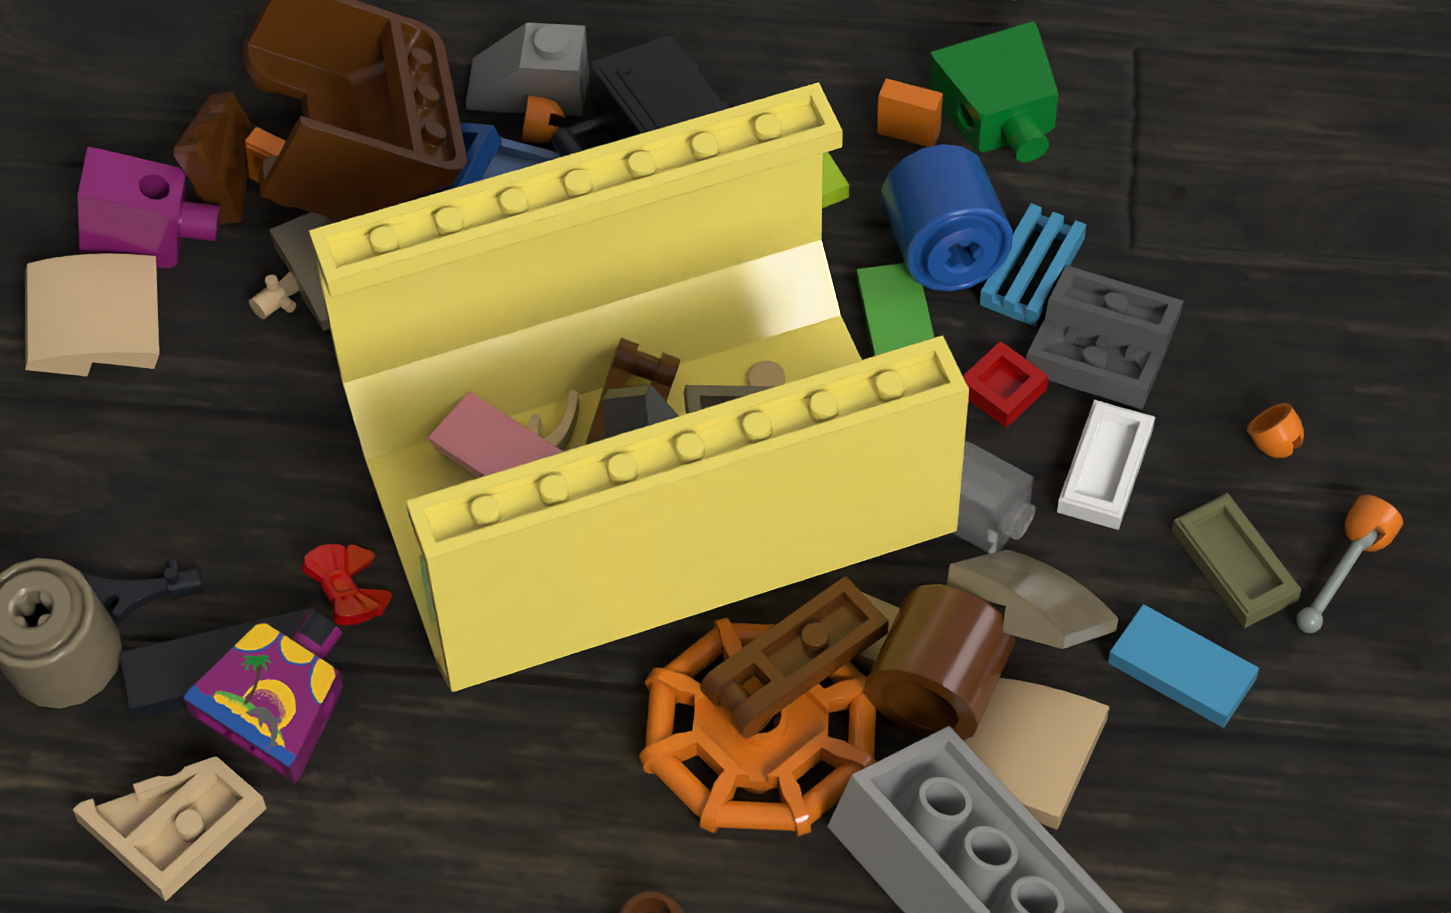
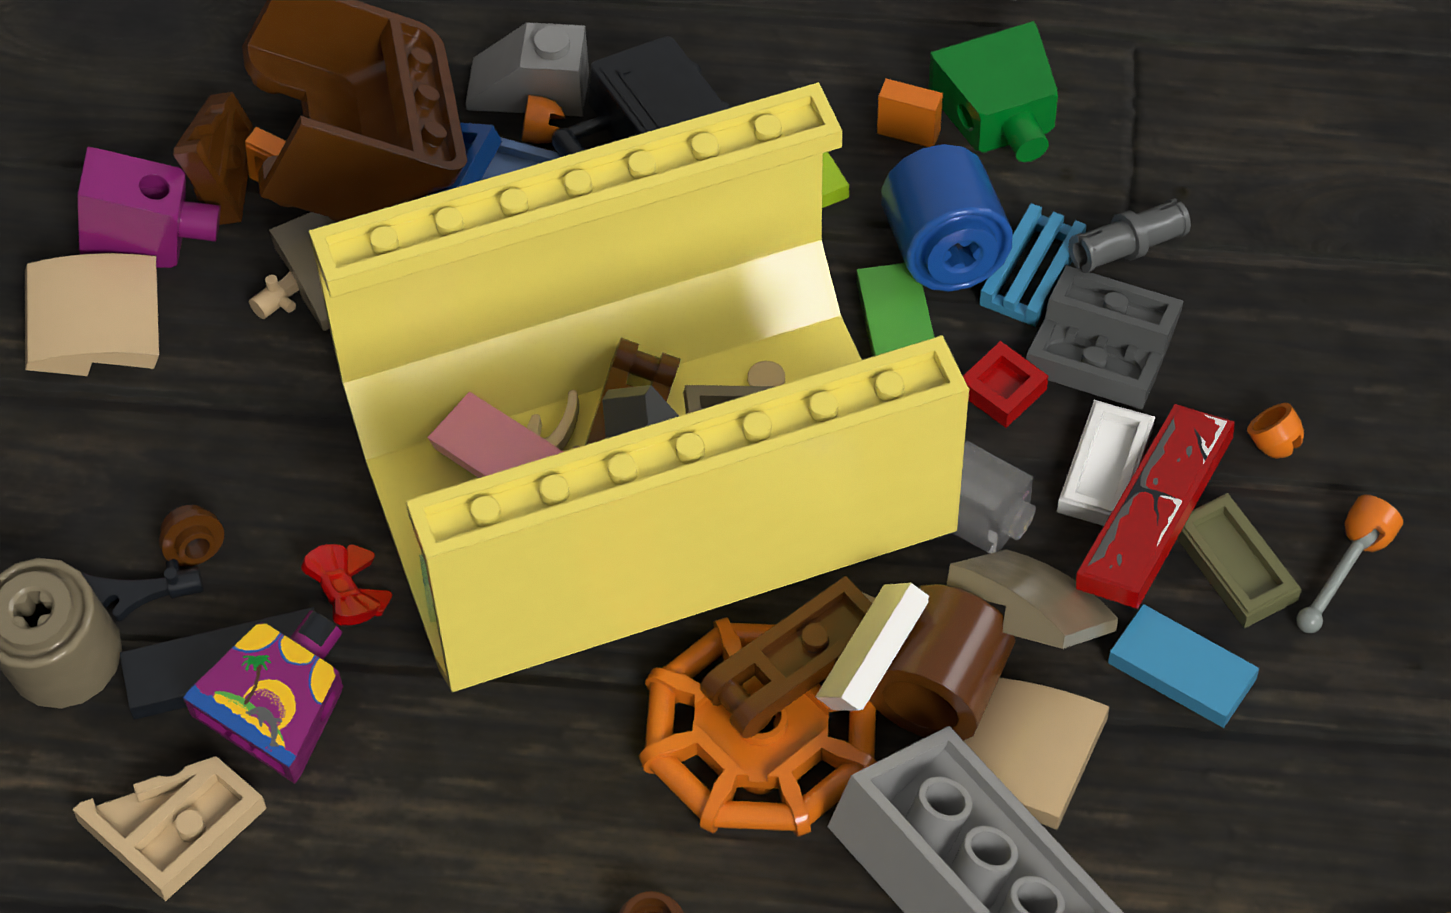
(190, 535): none -> reddish brown plate
(873, 647): none -> white tile
(1129, 235): none -> dark grey pin
(1155, 506): none -> red tile

